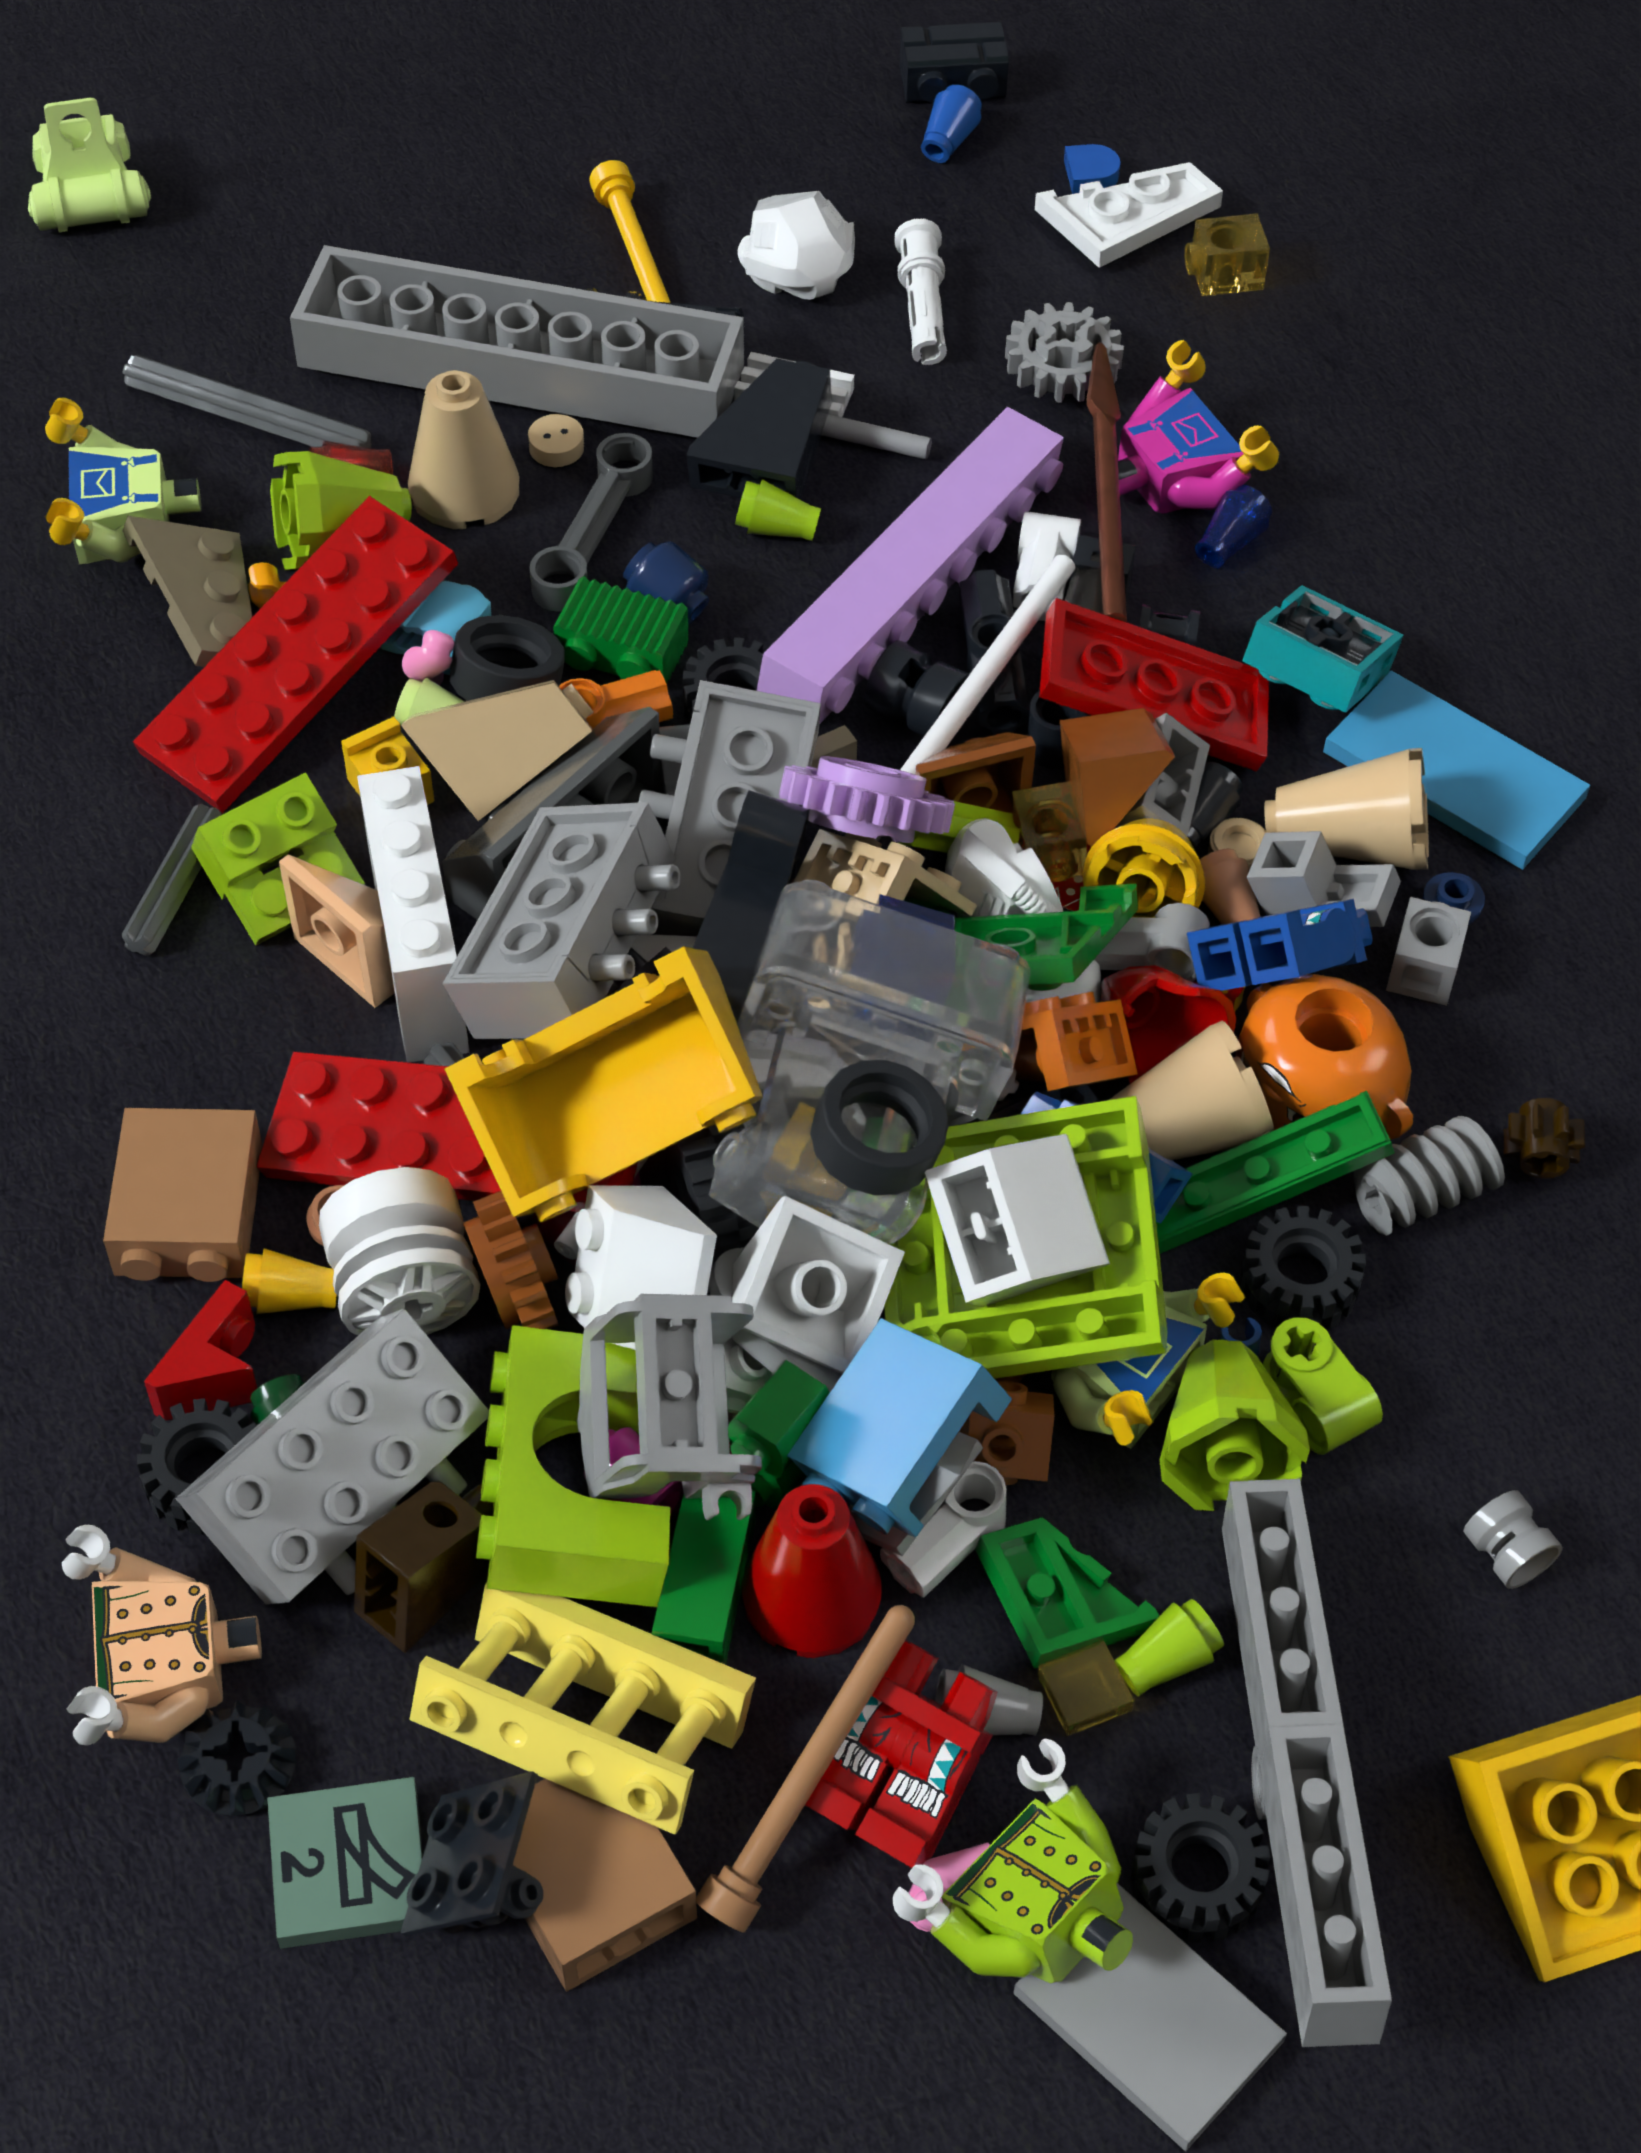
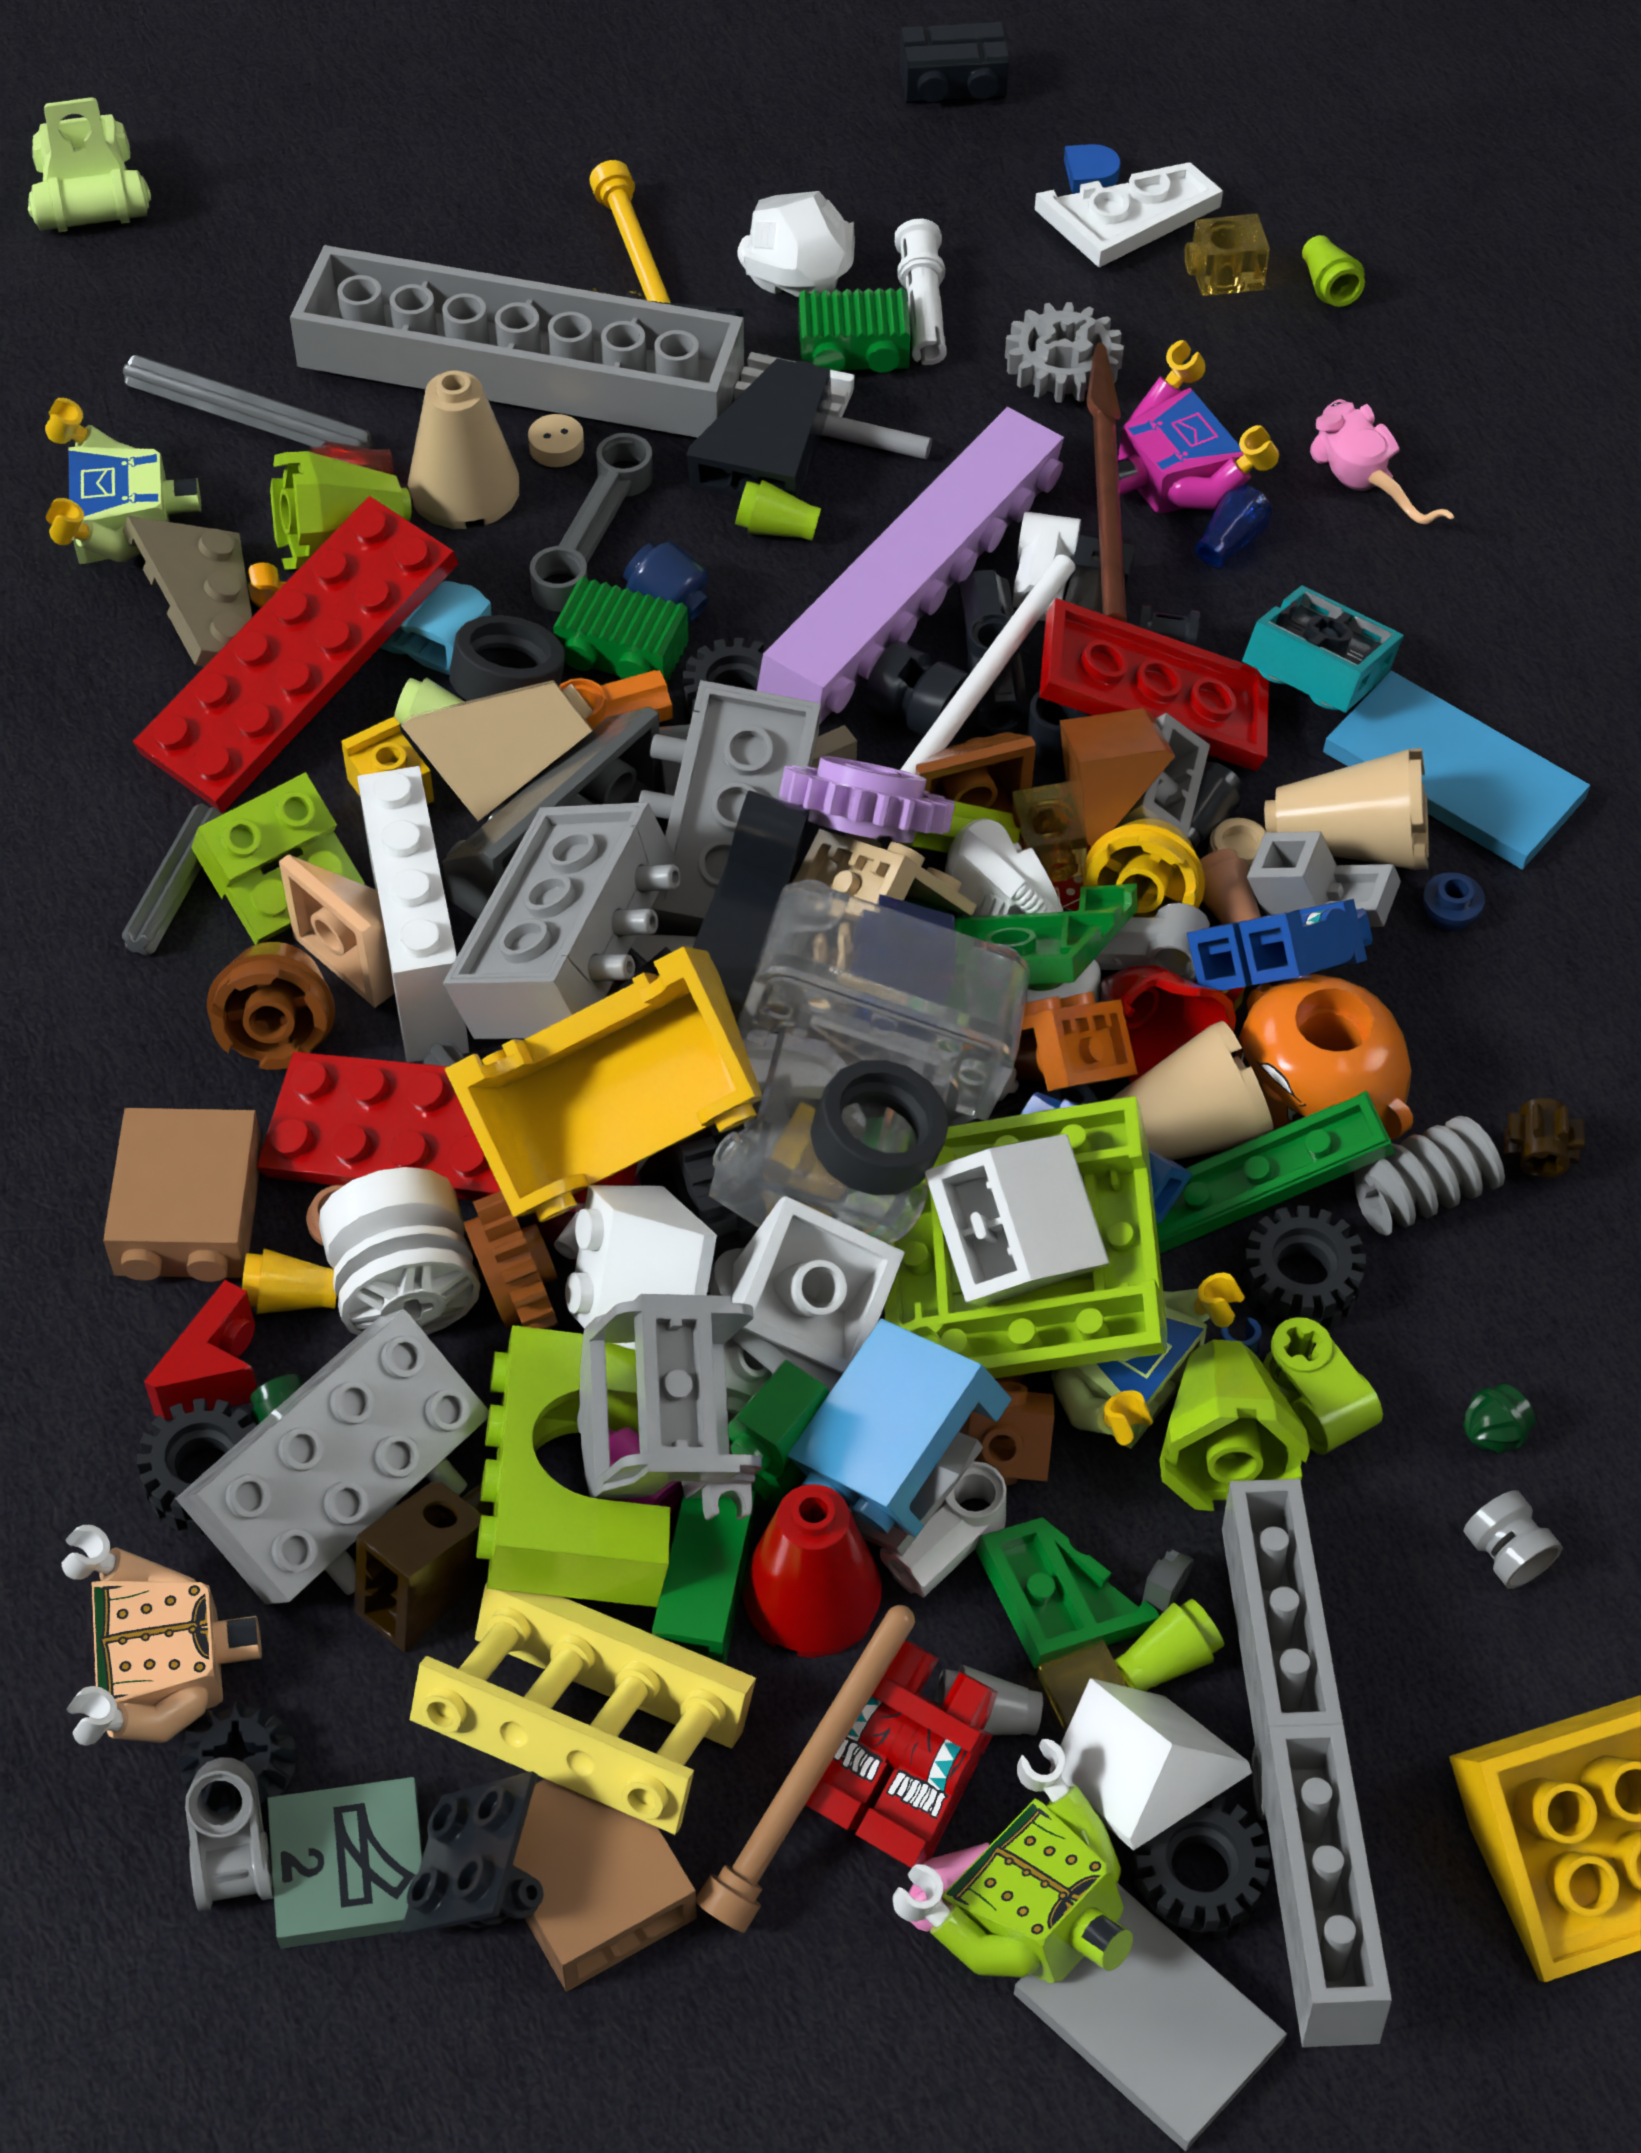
(227, 1850): none -> light grey piece
(271, 1004): none -> dark orange cone
(430, 658): bright pink arm -> none
(855, 329): none -> green brick
(952, 119): blue cone -> none
(1143, 1760): none -> white slope
(1168, 1580): none -> dark grey tile
(1334, 273): none -> lime cone
(1361, 454): none -> bright pink animal
(1428, 951): light grey brick -> none
(1499, 1419): none -> dark green plate

